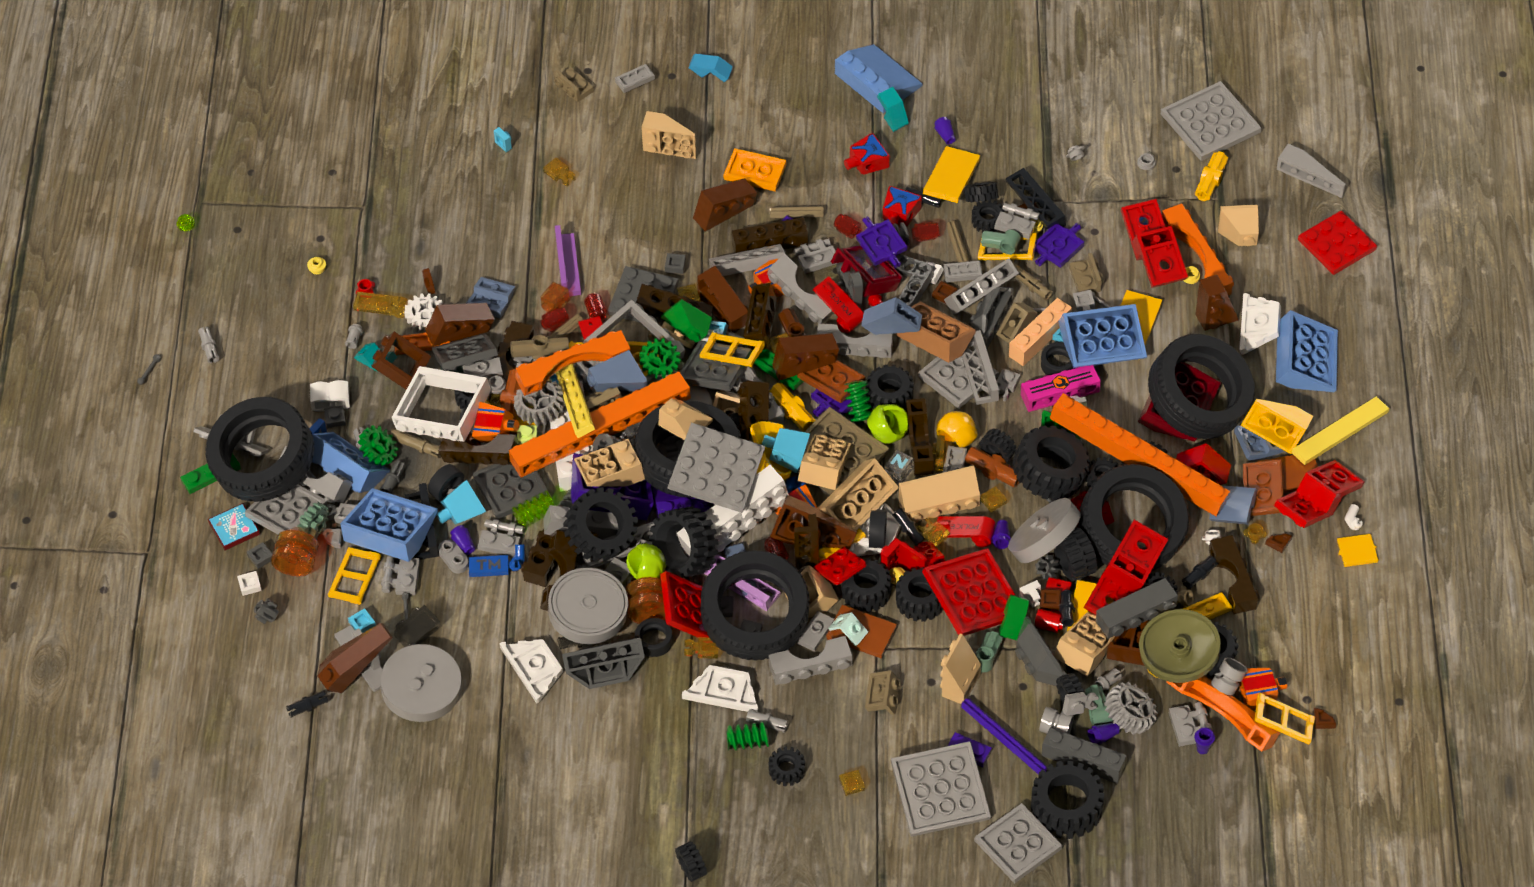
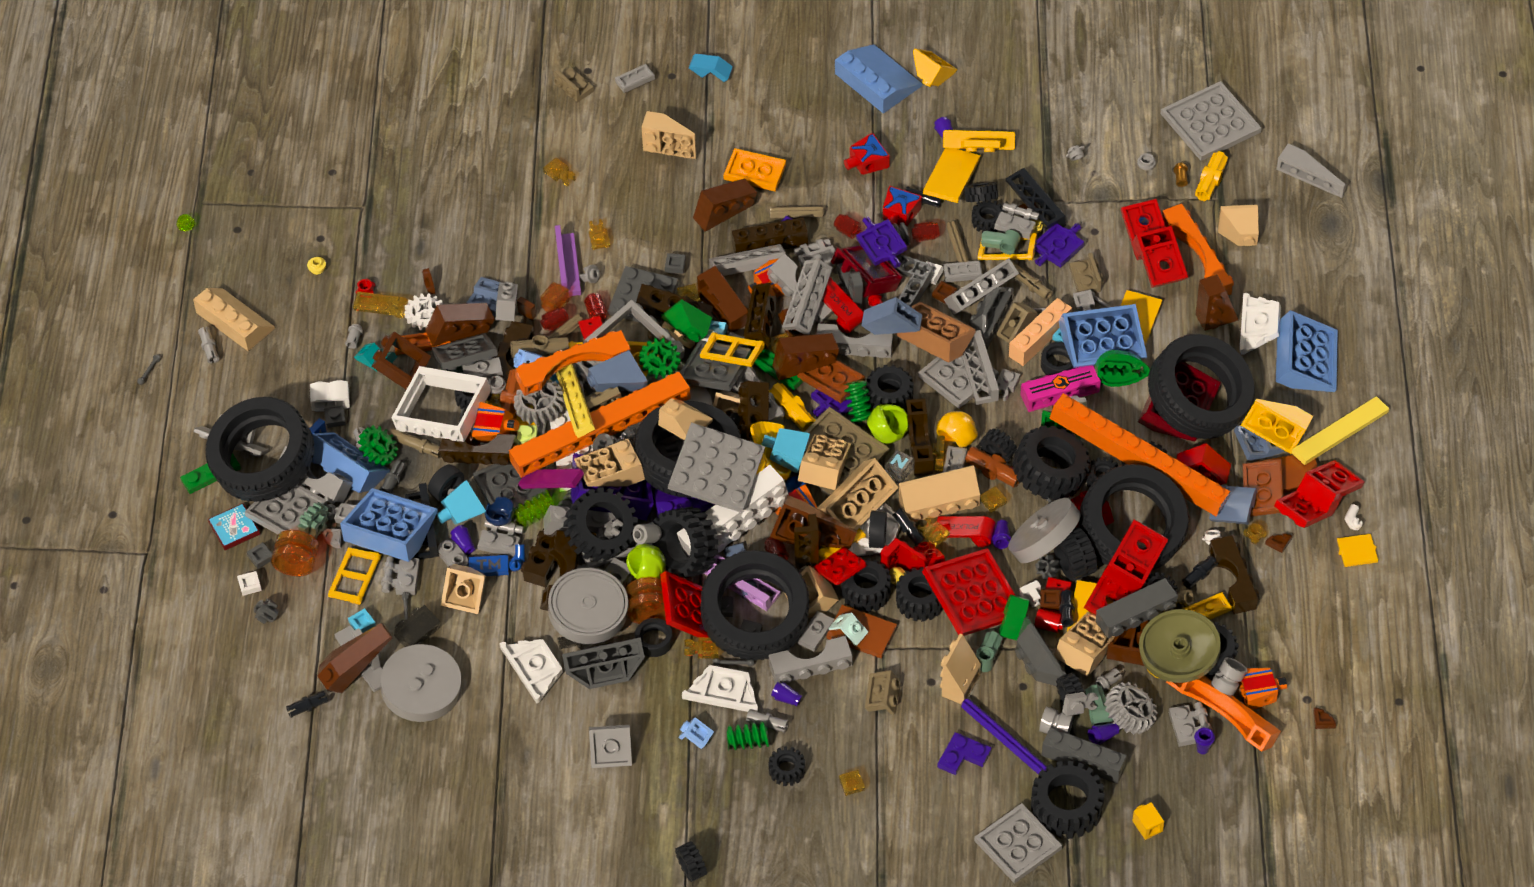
(232, 317): none -> tan slope
(463, 588): none -> tan slope
(500, 512): none -> dark blue hair
(502, 139): medium azure plate -> none
(506, 301): none -> light grey brick
(525, 357): none -> light blue bracket
(526, 308): none -> reddish brown tile
(551, 479): none -> magenta tile
(591, 274): none -> light grey plate
(598, 236): none -> clear yellow plate
(609, 530): none -> light grey plate
(610, 746): none -> light grey bracket
(646, 533): none -> light grey brick
(696, 732): none -> light blue bracket
(749, 662): none -> dark grey hinge
(786, 694): none -> dark purple cone
(809, 296): none -> light grey fence
(894, 107): teal slope -> none
(932, 68): none -> yellow slope
(940, 789): light grey plate -> none
(976, 140): none -> yellow bracket
(1120, 358): none -> green piece
(1148, 820): none -> yellow brick
(1181, 177): none -> pearl gold pin
(1193, 275): light yellow plate -> none
(1282, 727): yellow window -> none
(1337, 242): red plate -> none

